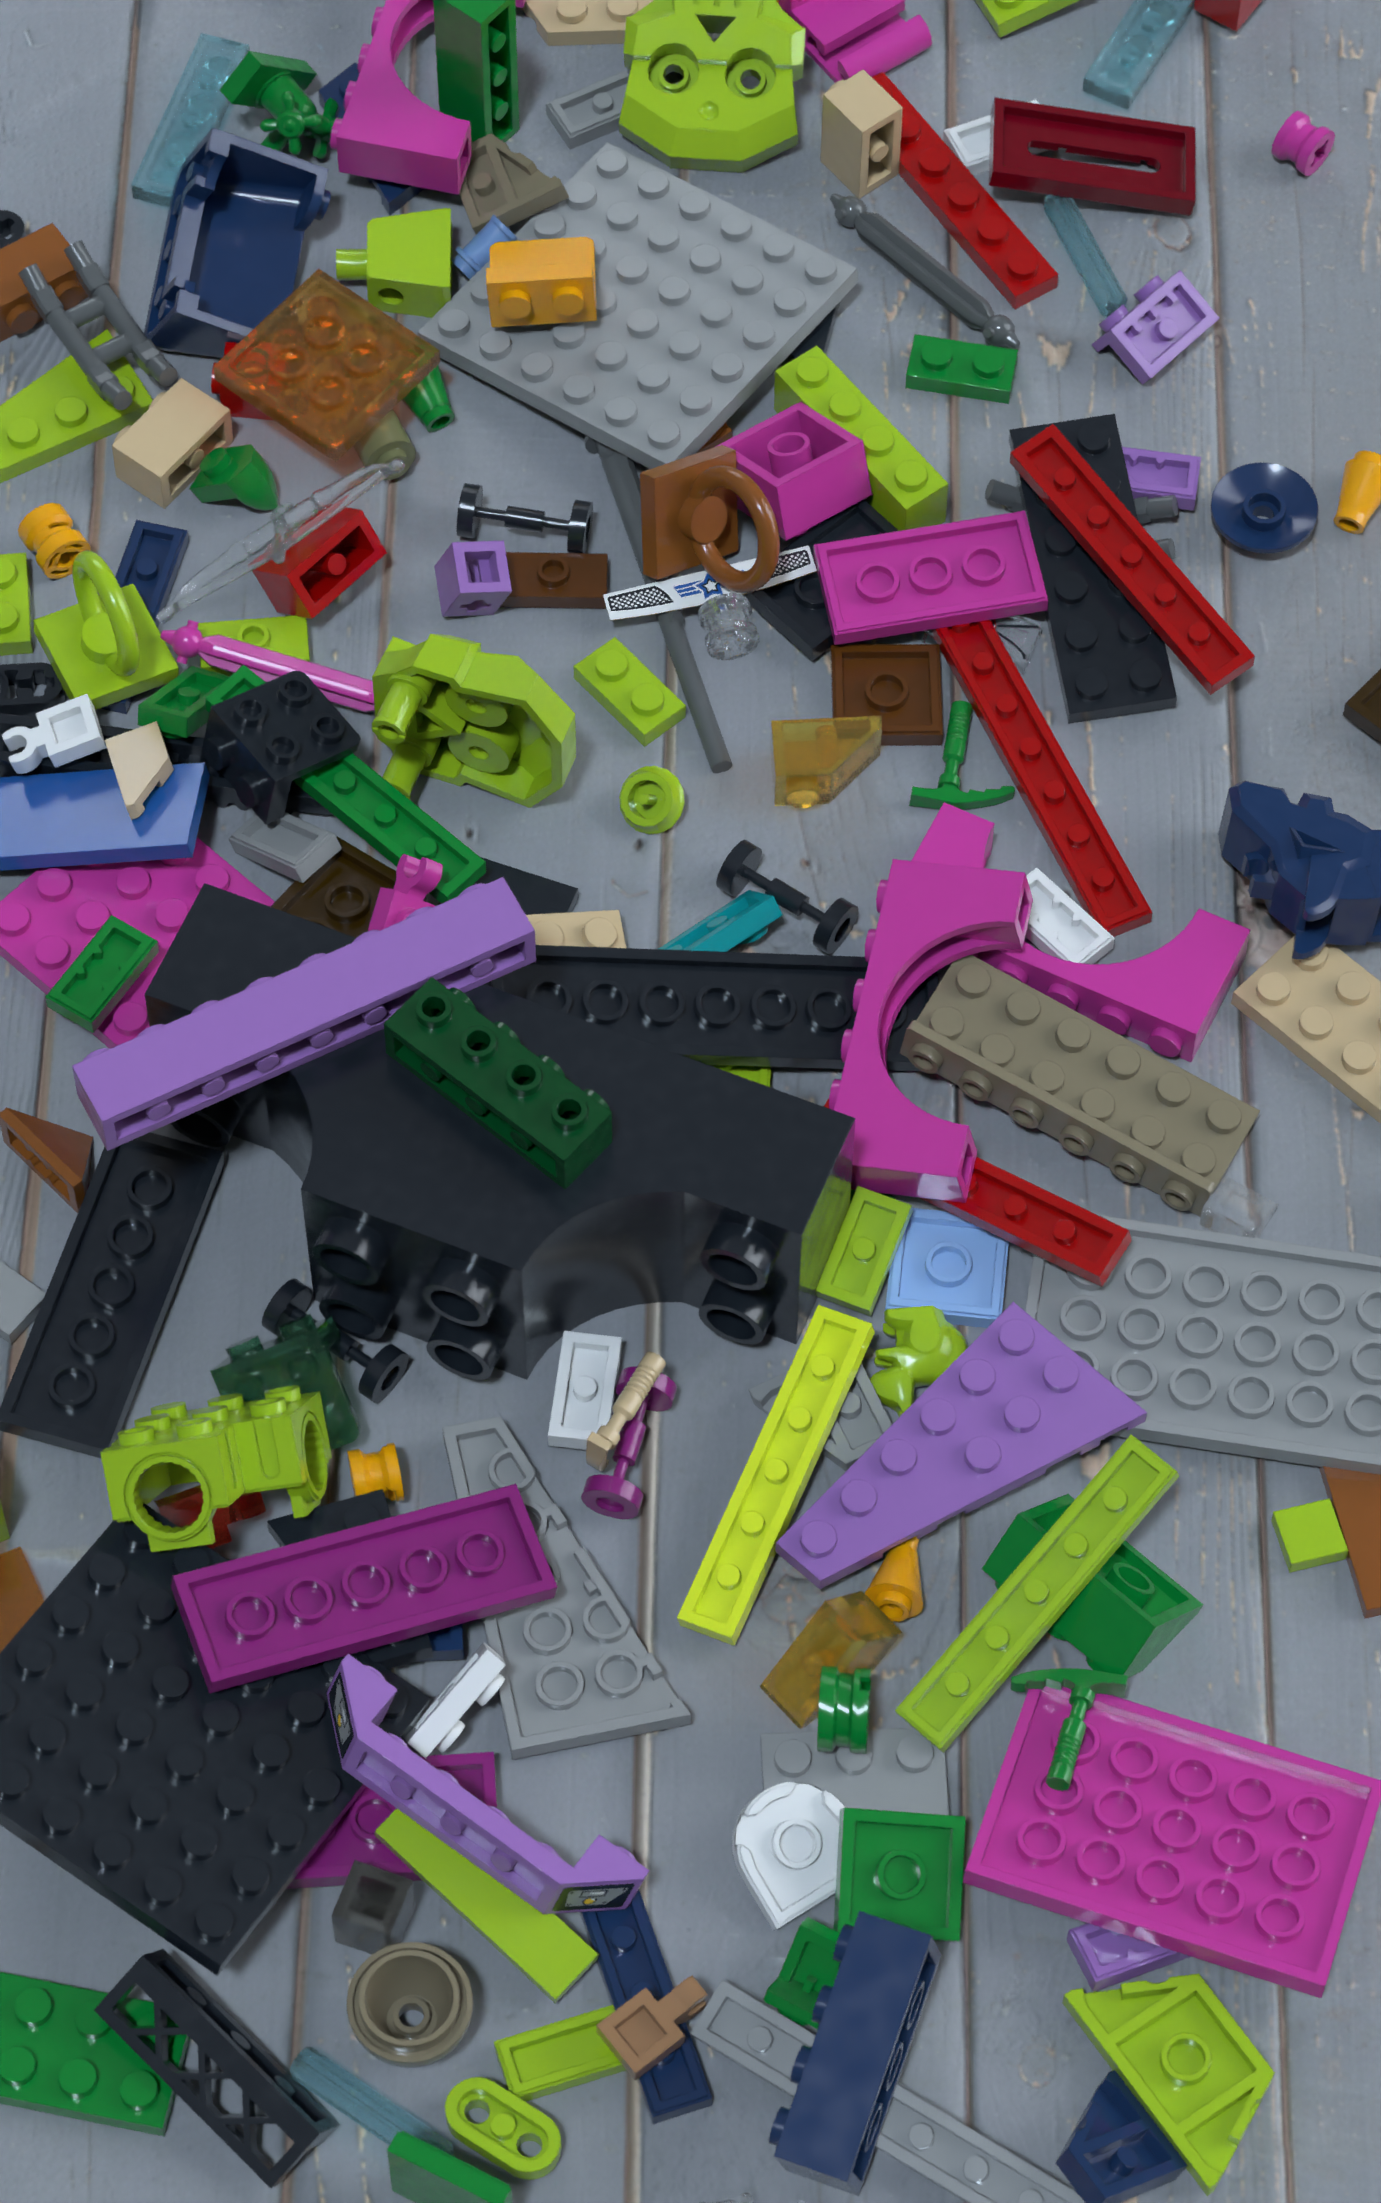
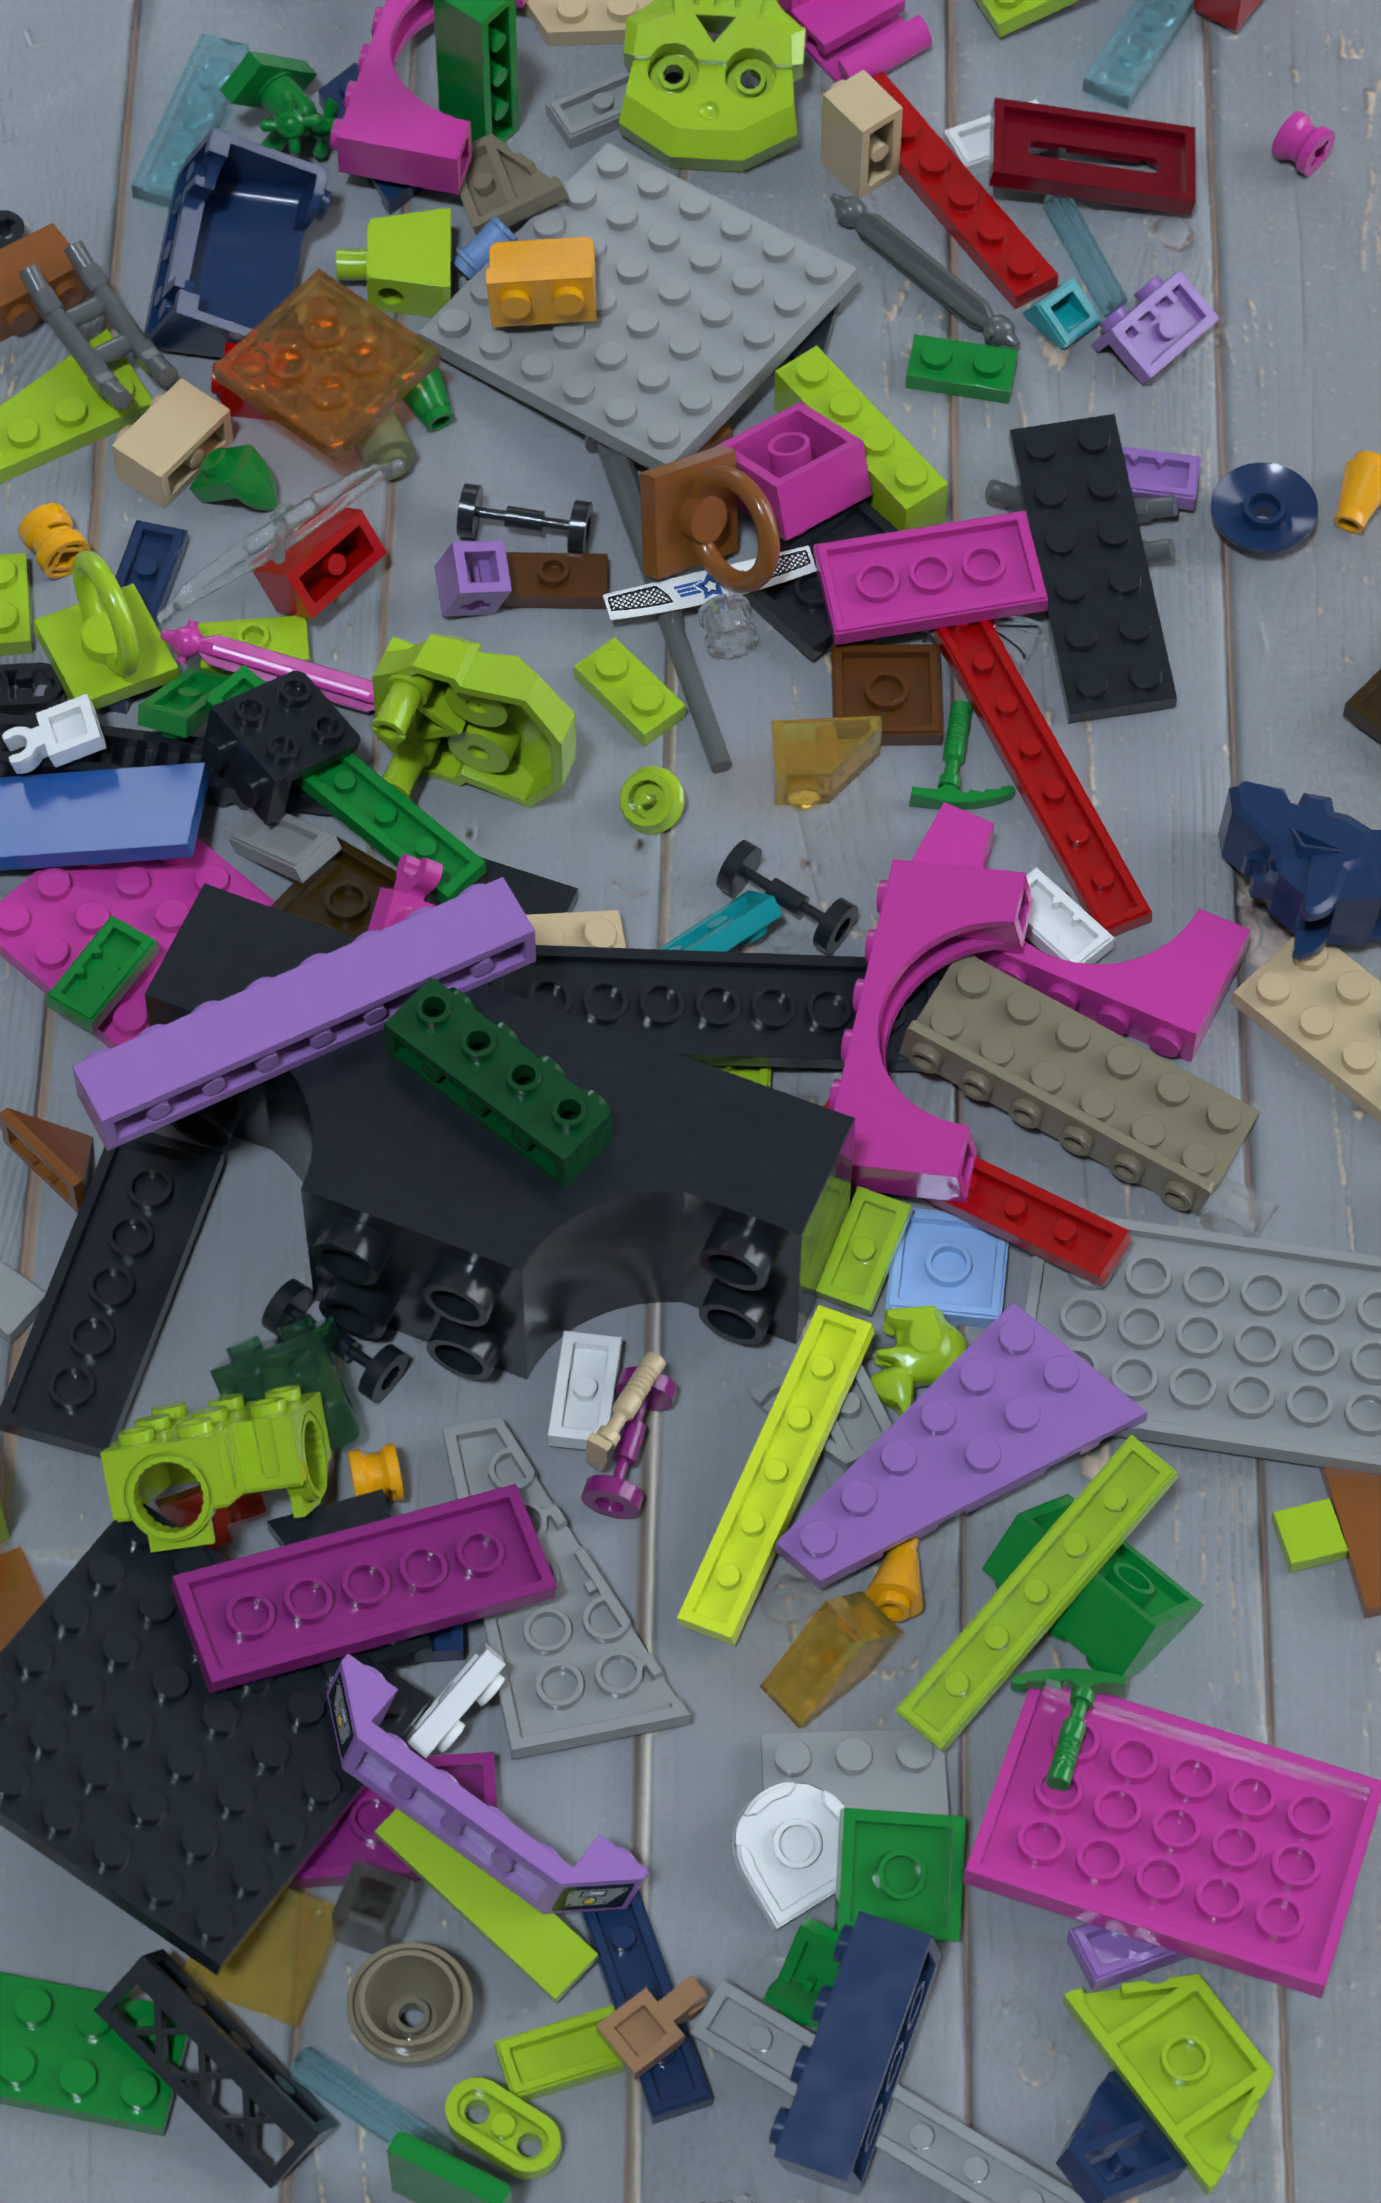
(139, 764): tan tile -> none
(276, 1962): none -> clear yellow tile
(844, 1709): green wheel -> none
(1063, 314): none -> teal slope
(1132, 559): red plate -> none

